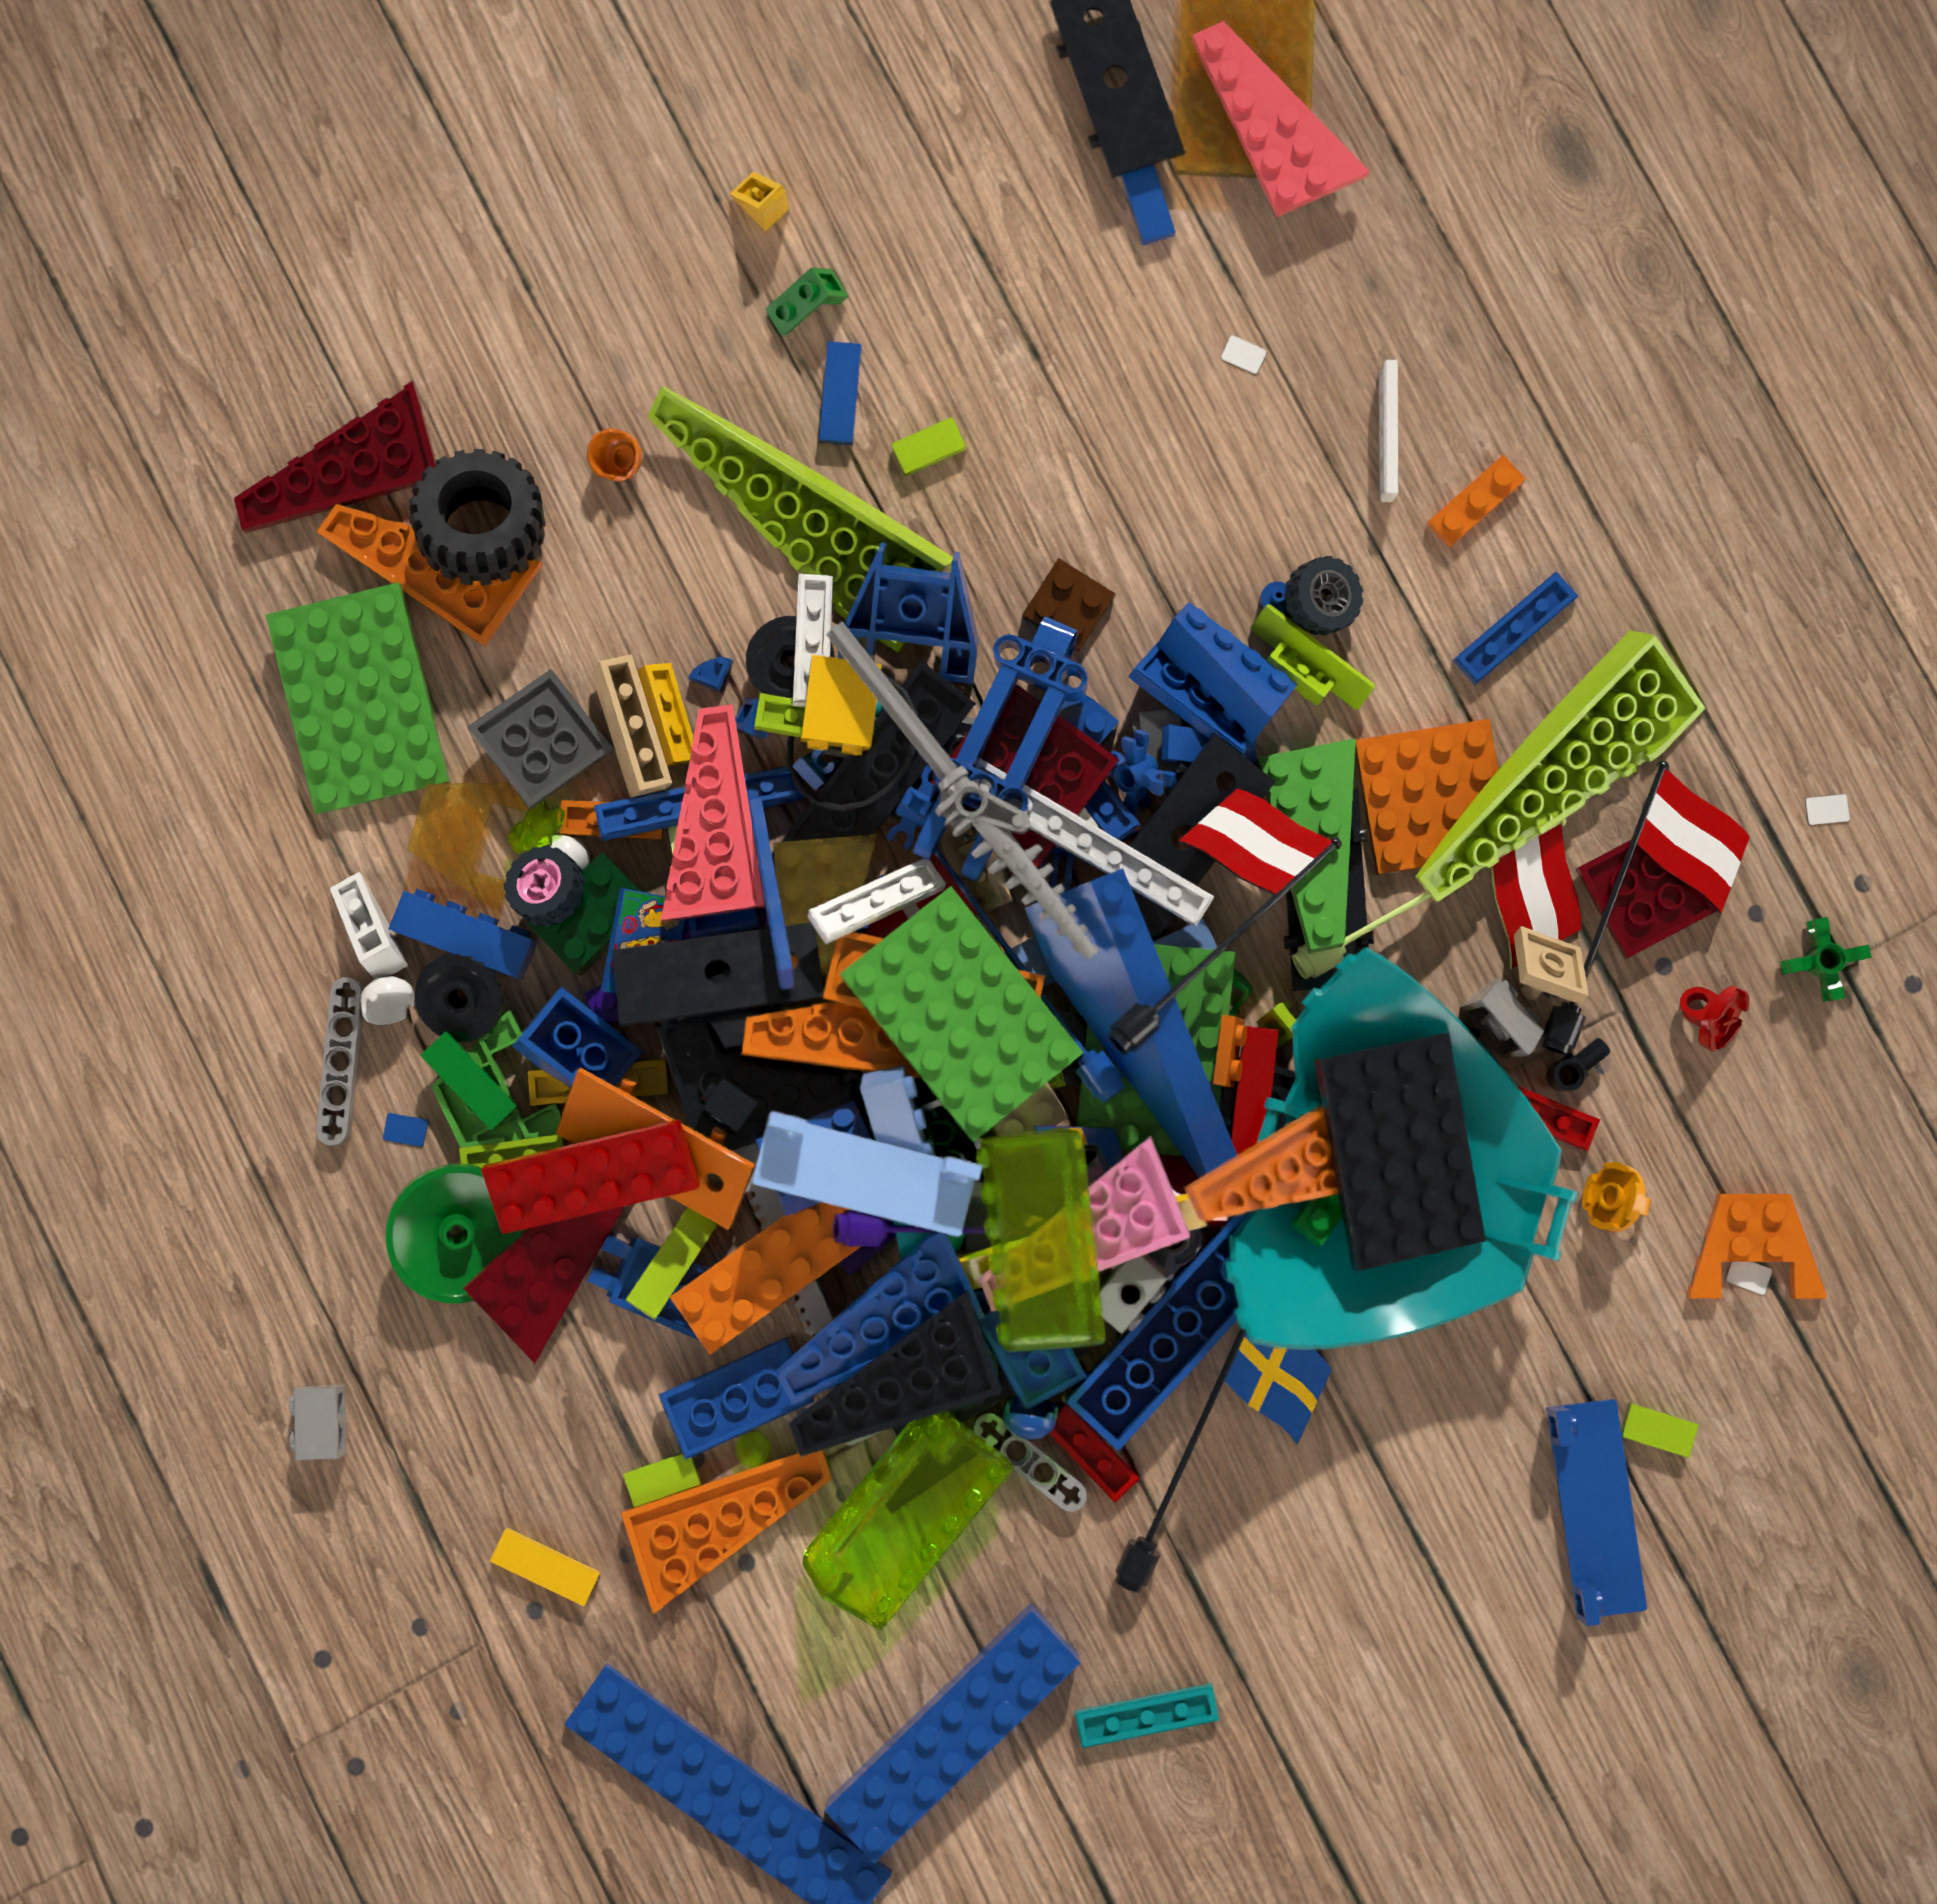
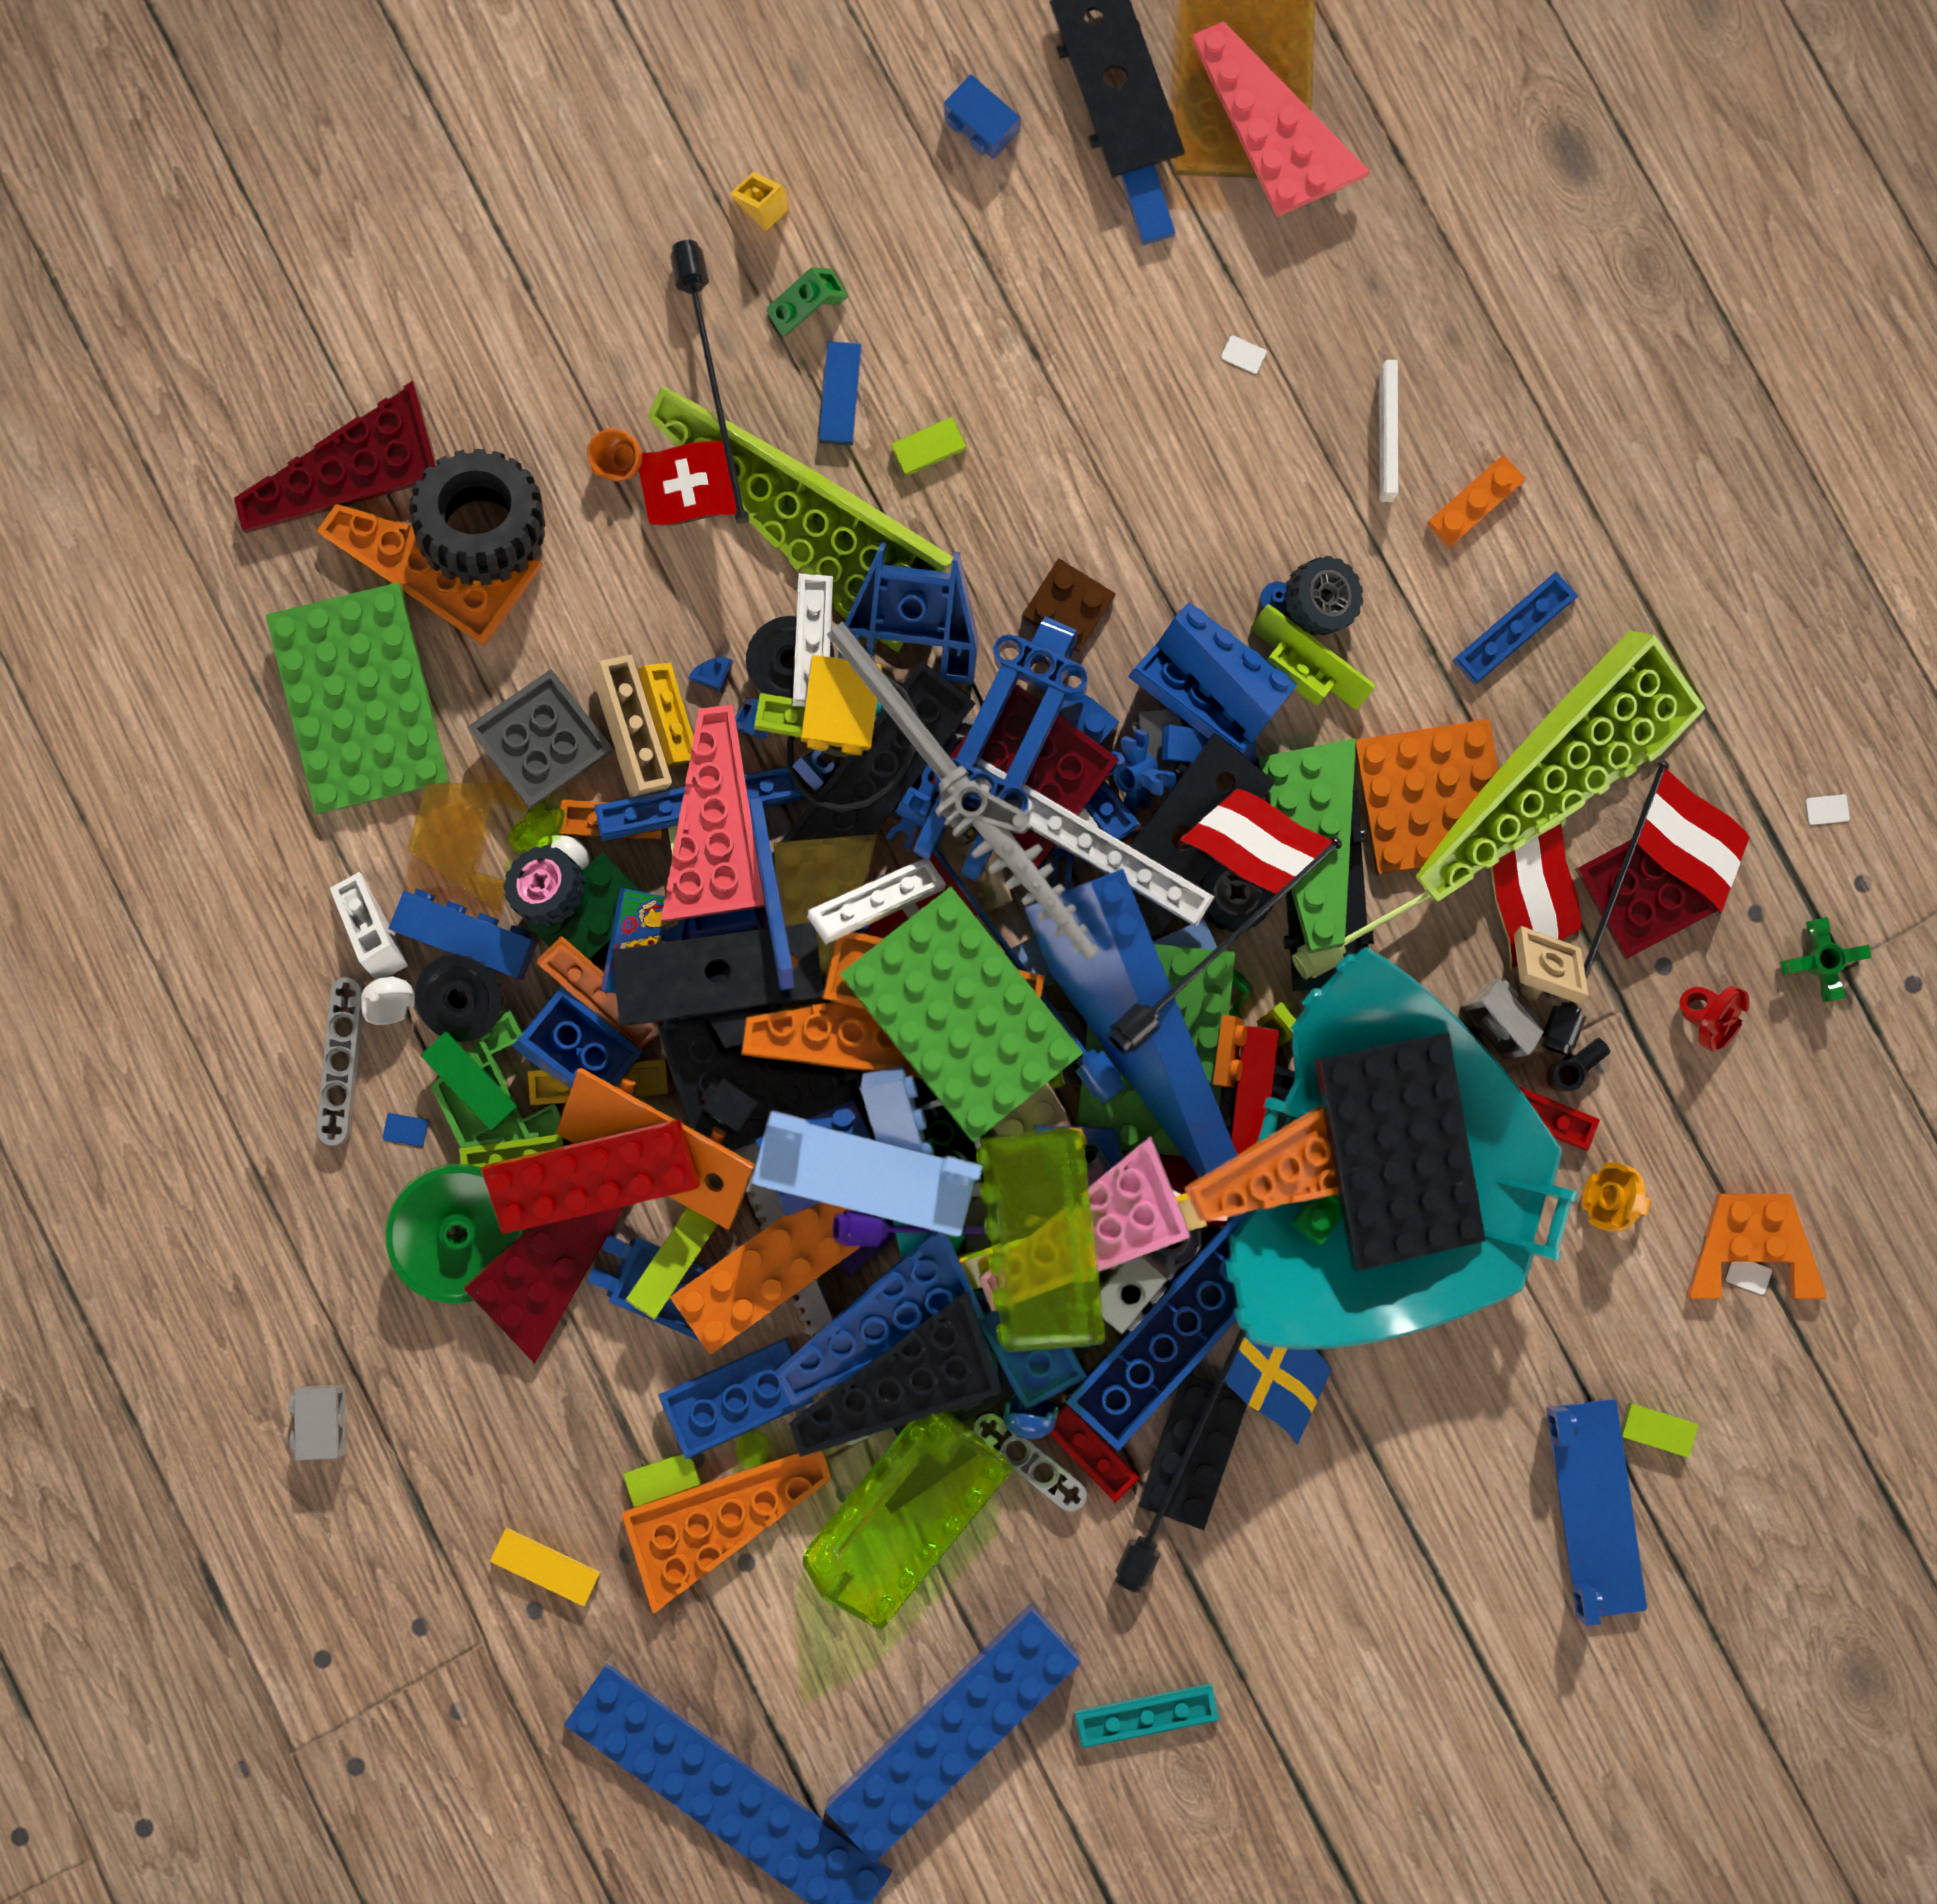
(584, 982): none -> orange tile
(695, 477): none -> flag
(981, 117): none -> blue brick
(1205, 1468): none -> black plate
(1225, 911): none -> wheel

